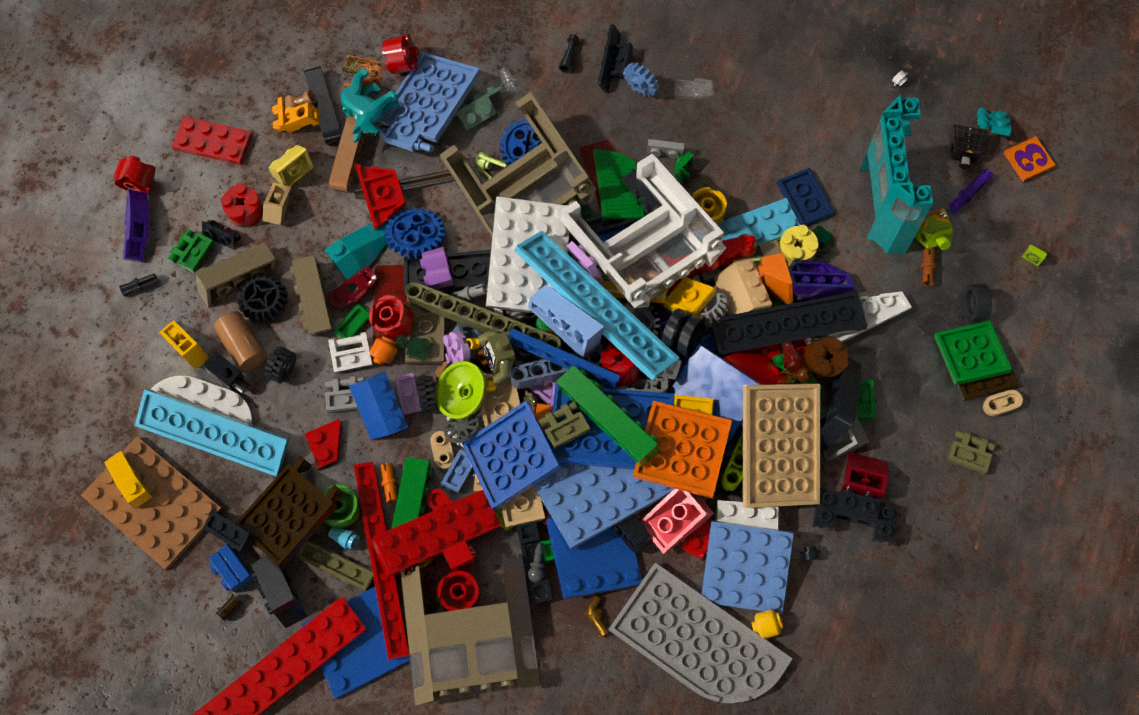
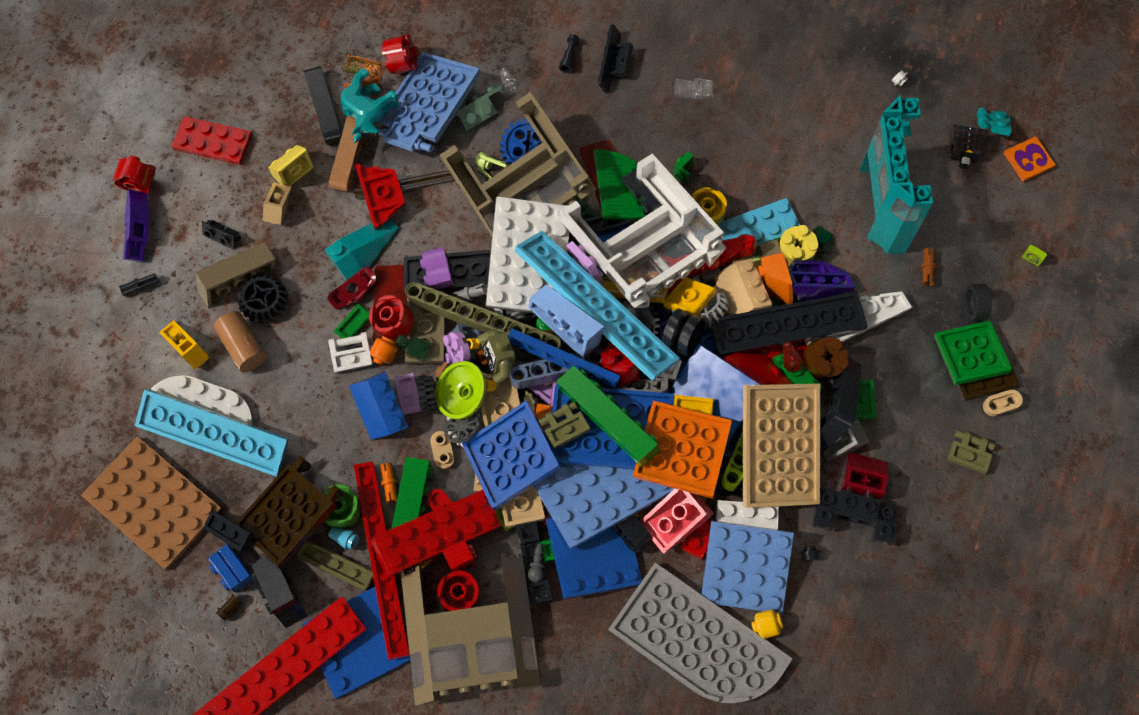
(127, 480): yellow slope -> none
(194, 253): green plate -> none
(221, 369): black torso -> none
(242, 205): red brick -> none
(280, 365): black tyre -> none
(295, 112): light orange hips -> none
(312, 295): dark tan wedge -> none
(325, 443): red wing -> none
(338, 399): light grey plate -> none
(414, 232): blue gear -> none
(458, 472): medium blue plate -> none
(594, 616): pearl gold piece -> none
(641, 79): medium blue gear -> none
(664, 148): light grey plate -> none
(800, 375): reddish brown arm -> none
(805, 197): dark blue tile -> none
(935, 230): lime torso -> none
(966, 195): dark purple pin -> none

